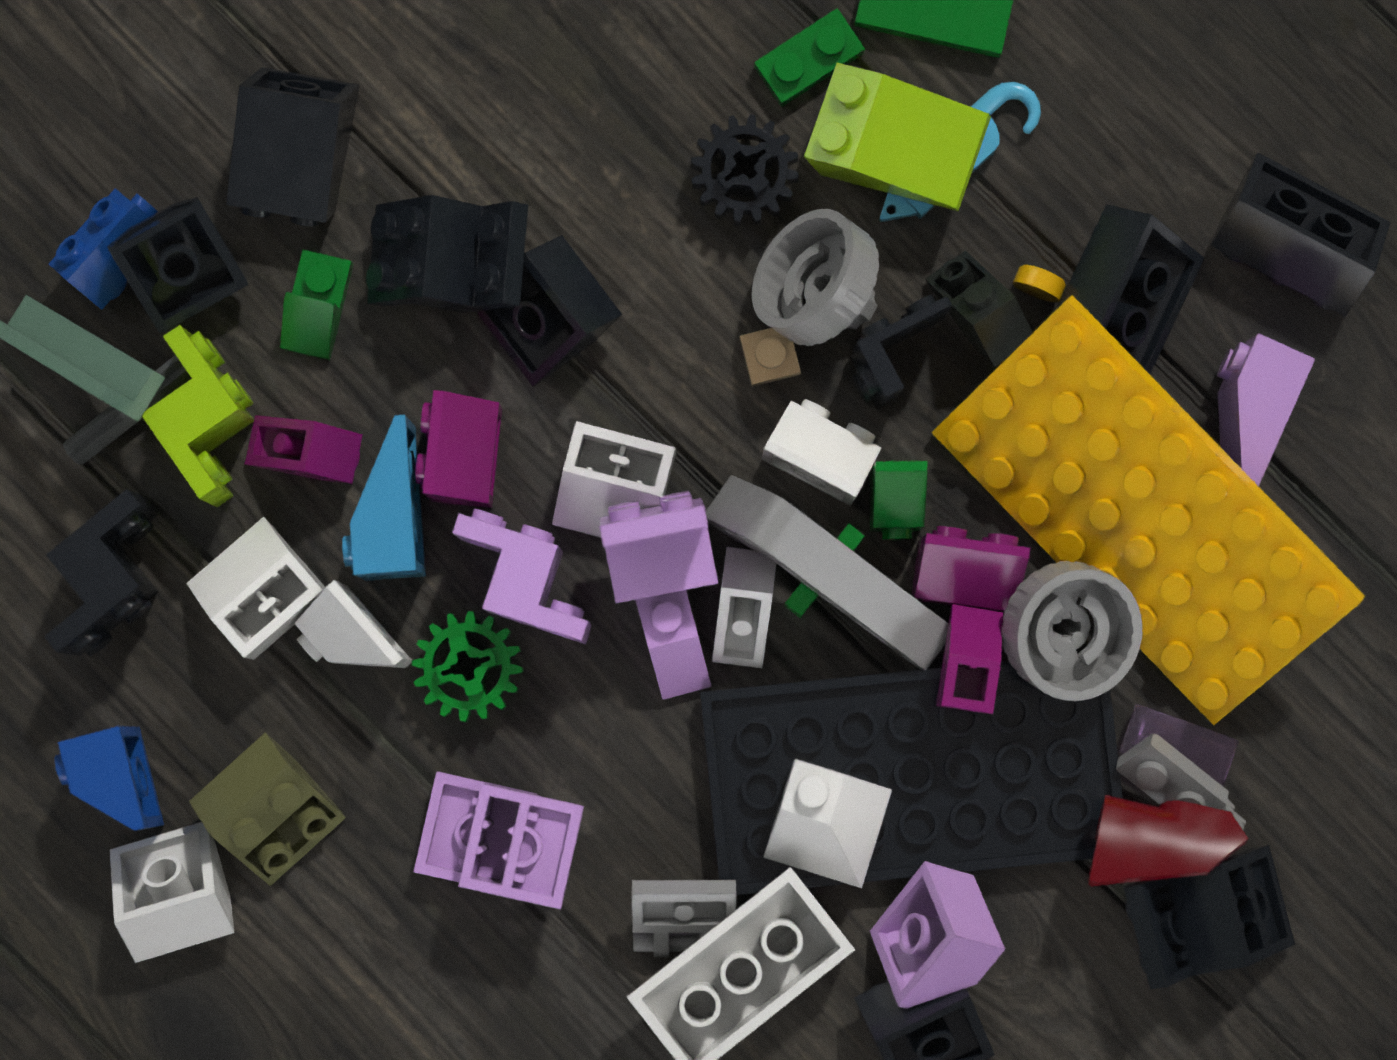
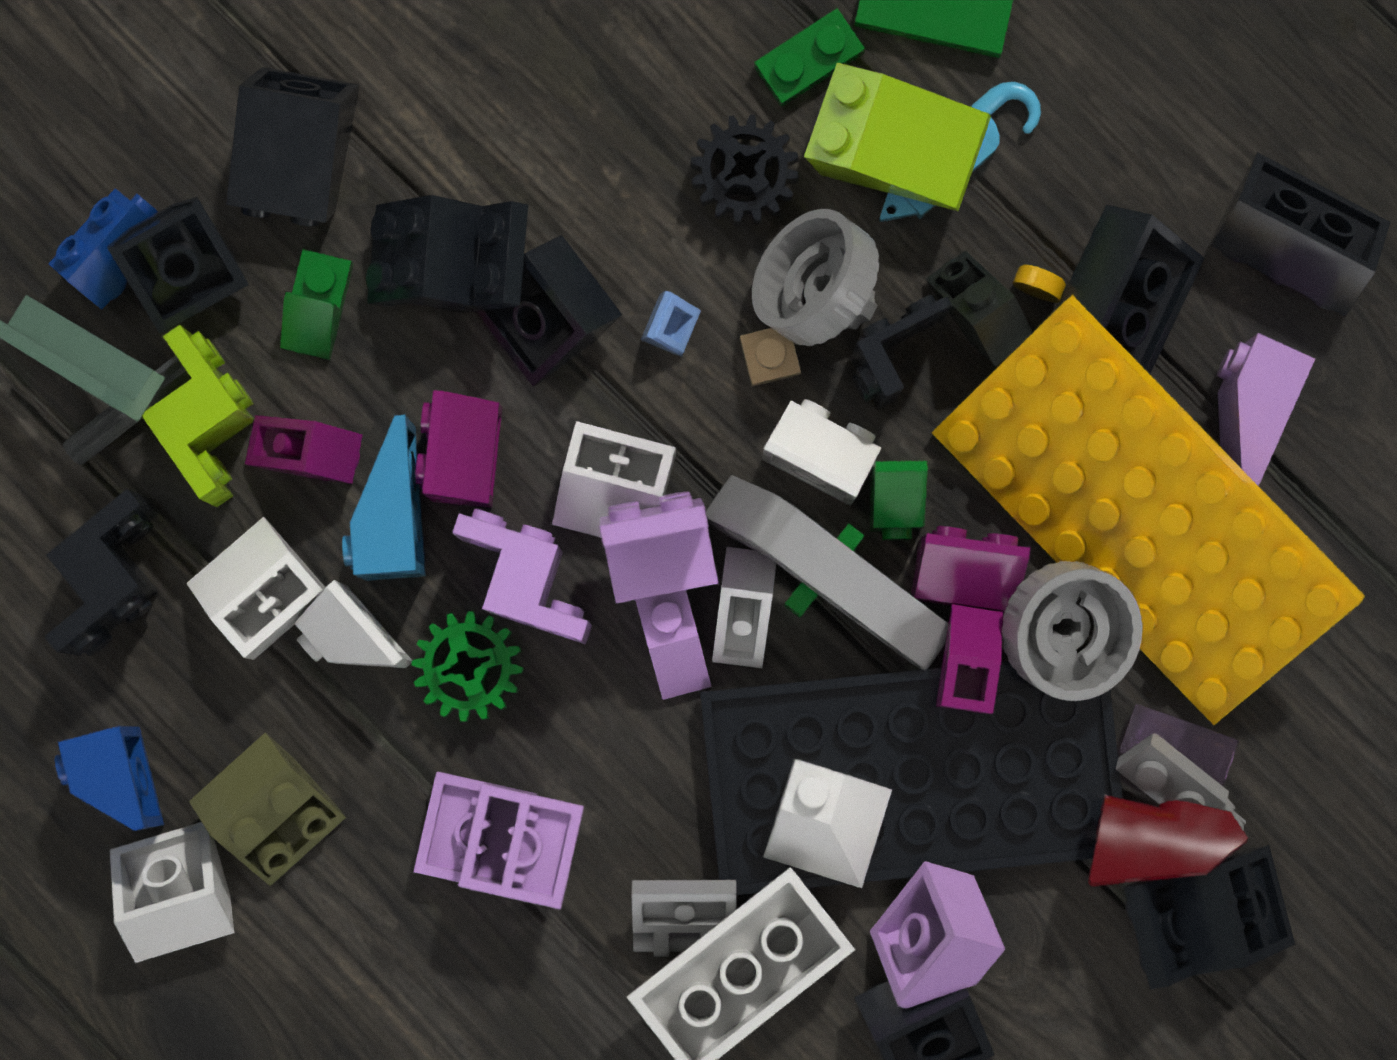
(671, 323): none -> light blue slope

